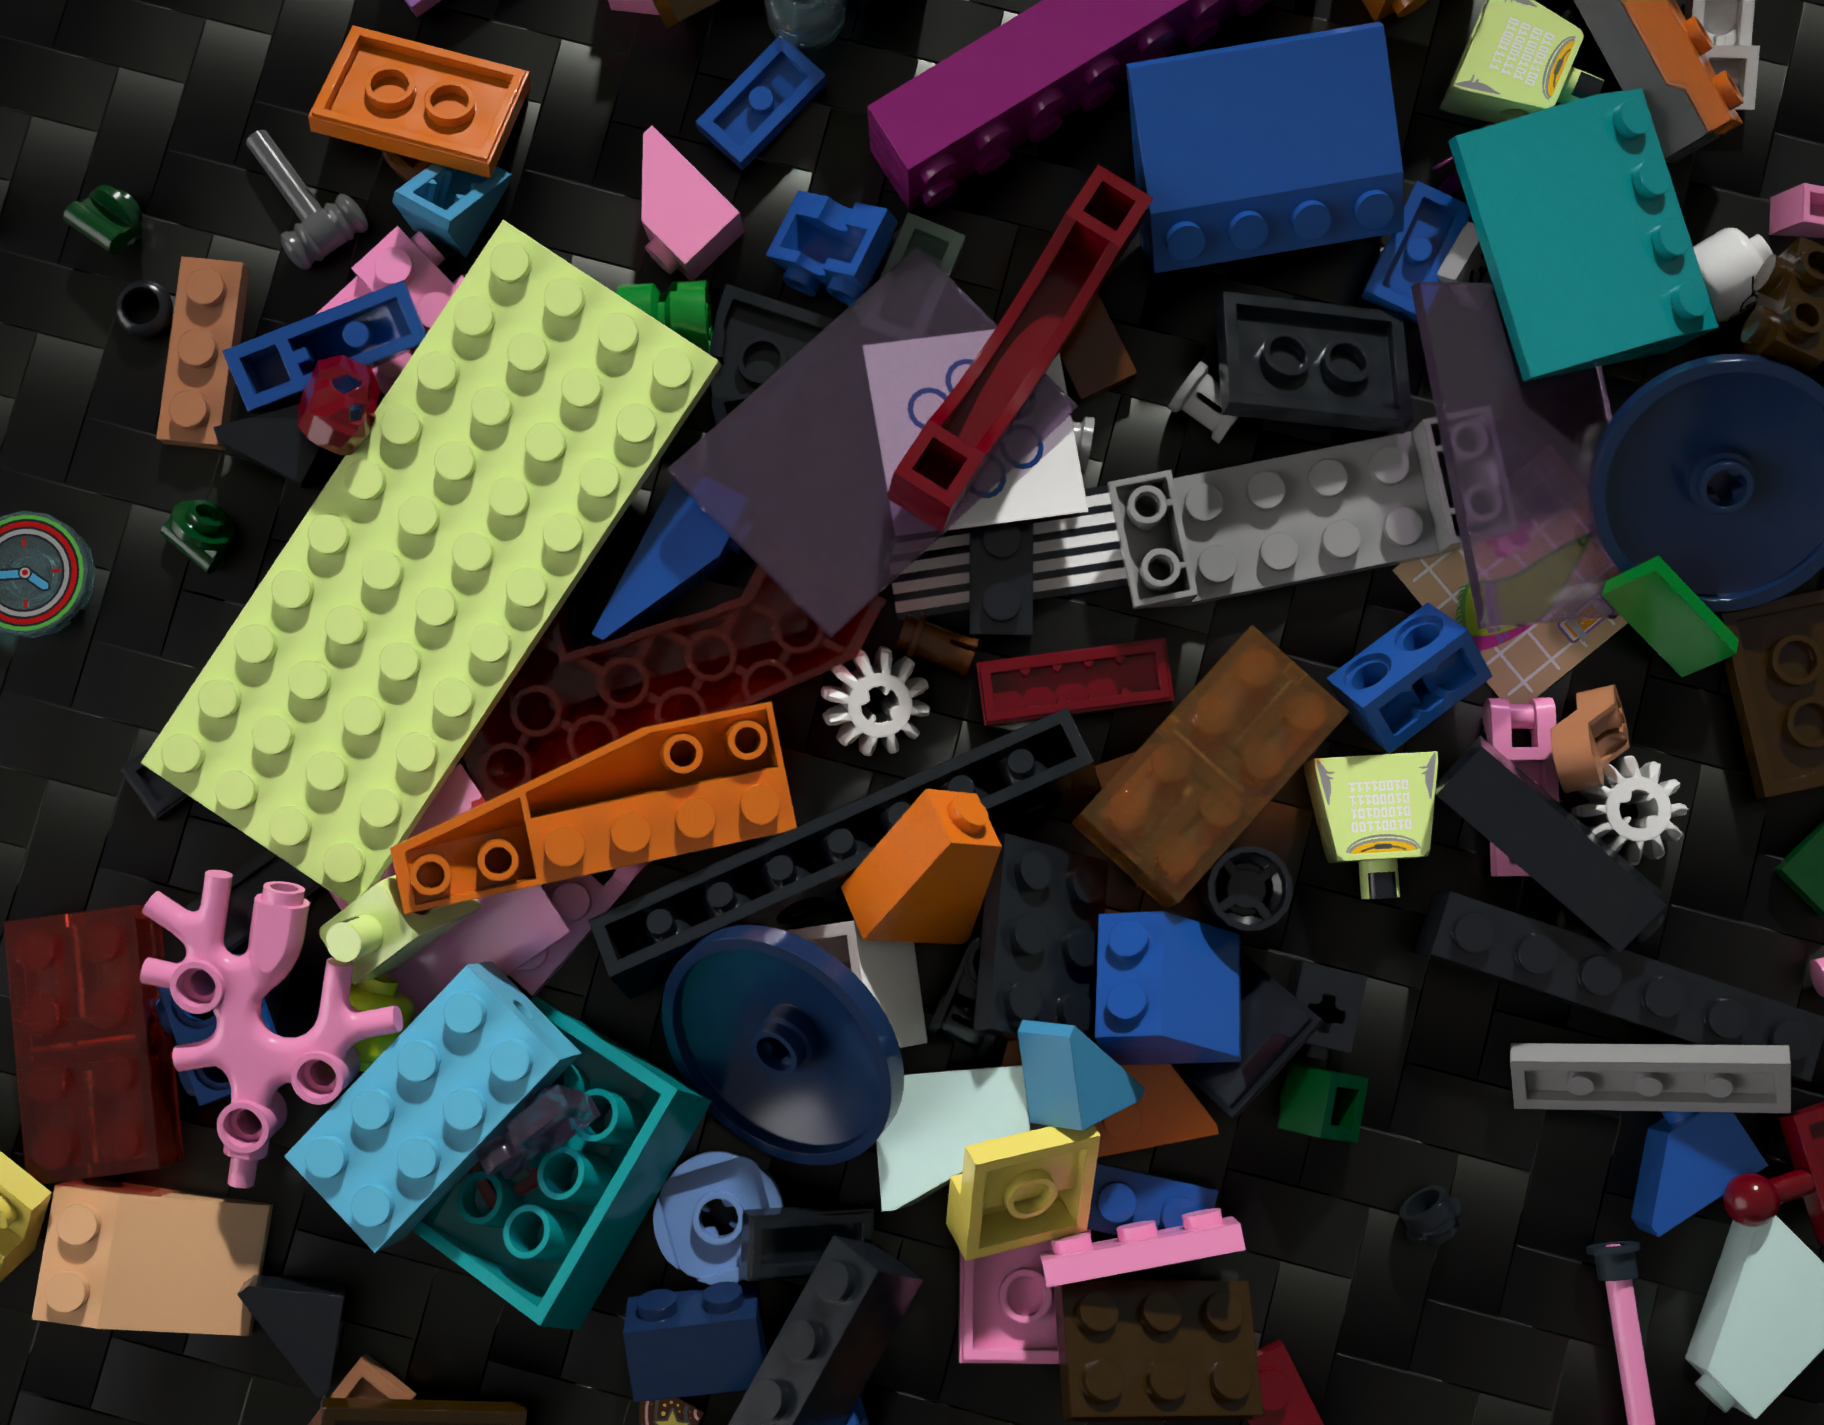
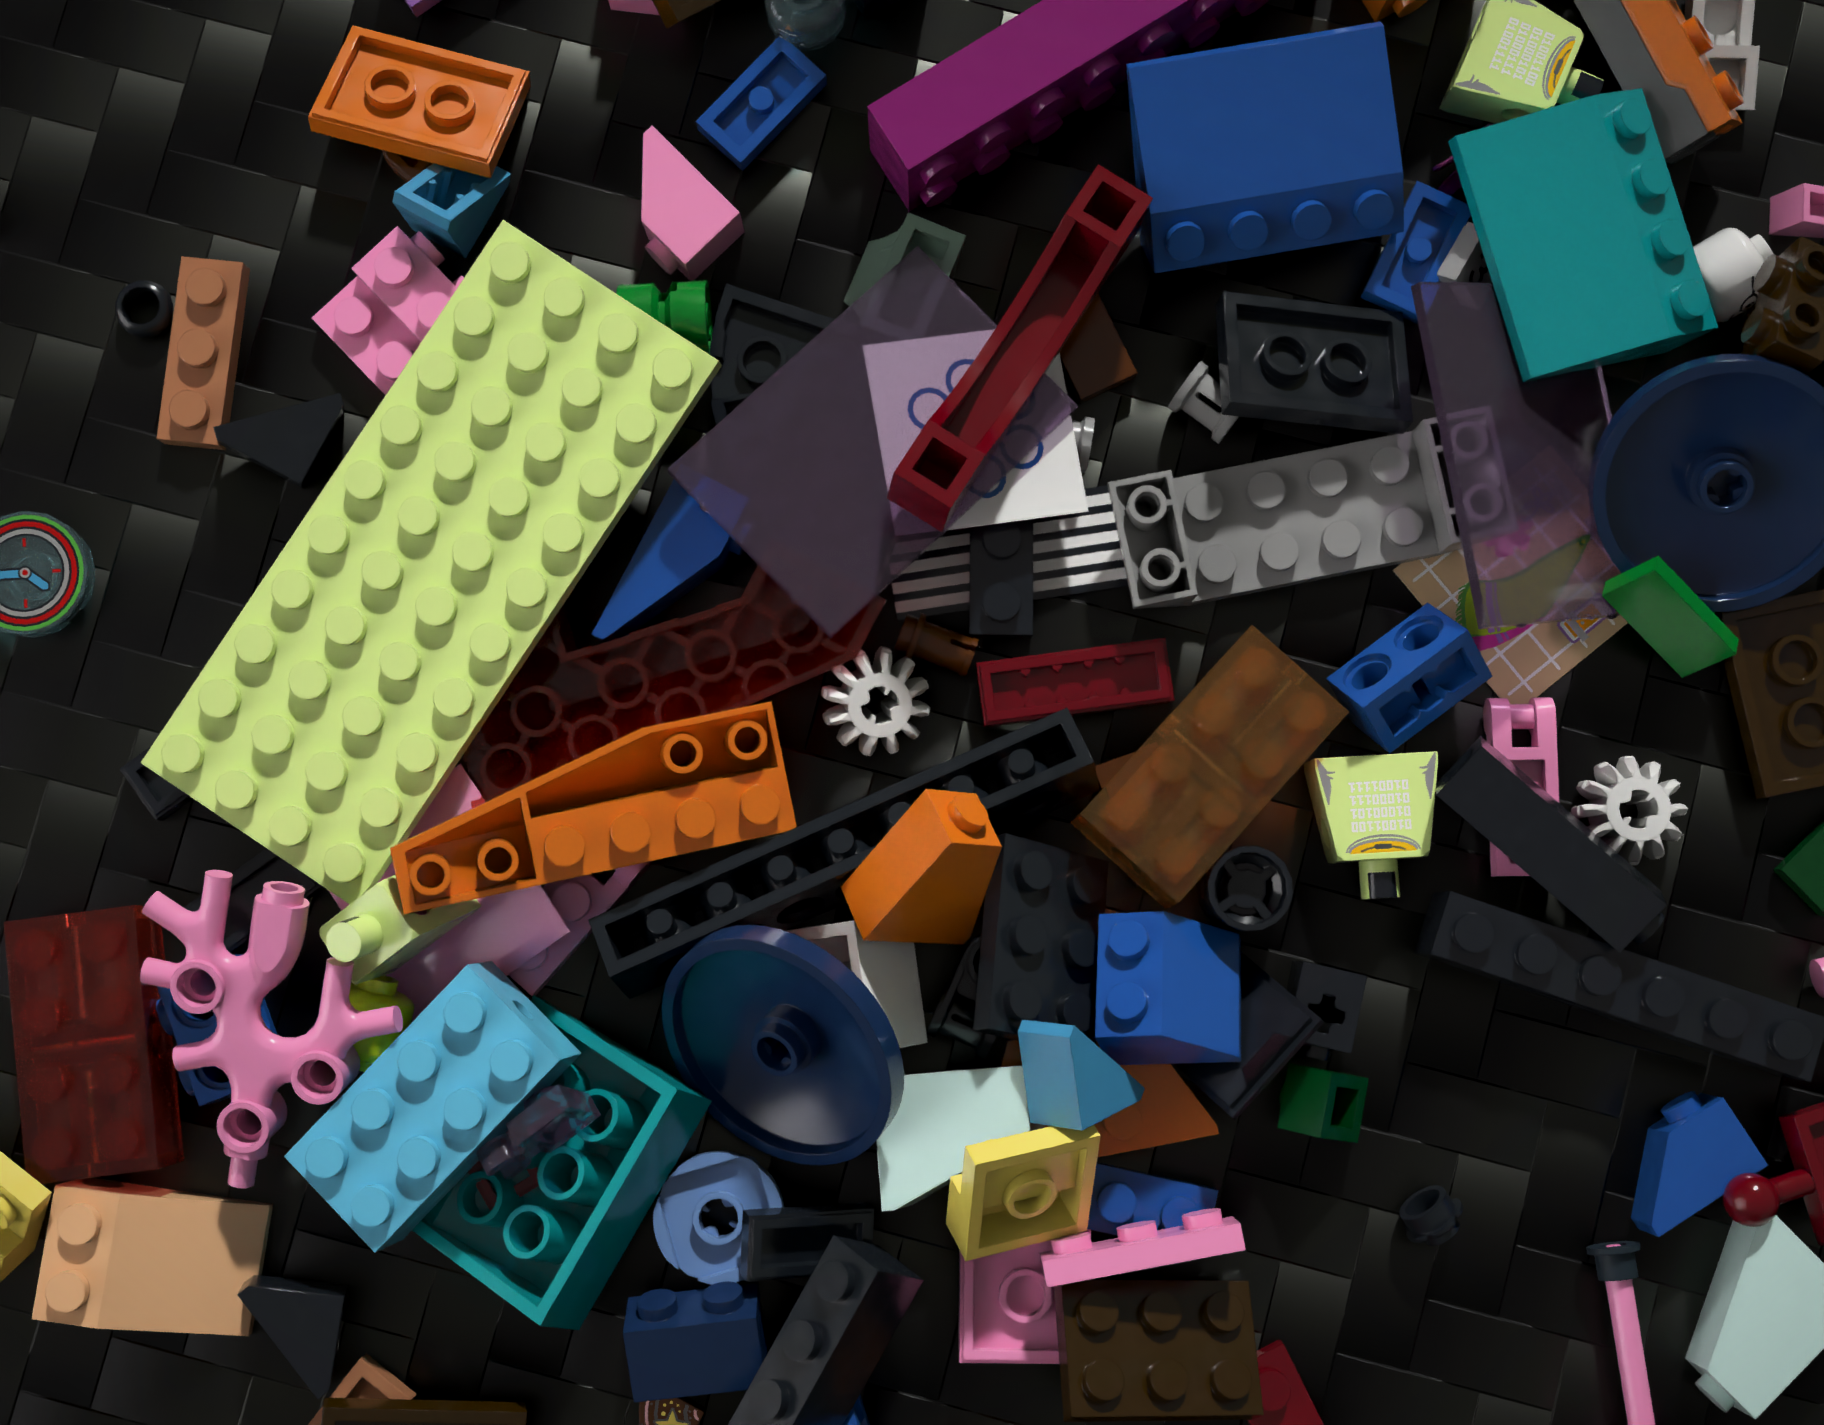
(107, 218): dark green plate -> none
(200, 532): dark green plate -> none
(320, 228): dark grey piece -> none
(339, 404): dark red rock -> none
(369, 329): blue slope -> none
(832, 246): blue cylinder -> none
(1589, 739): nougat piece -> none
(1651, 1077): light grey plate -> none

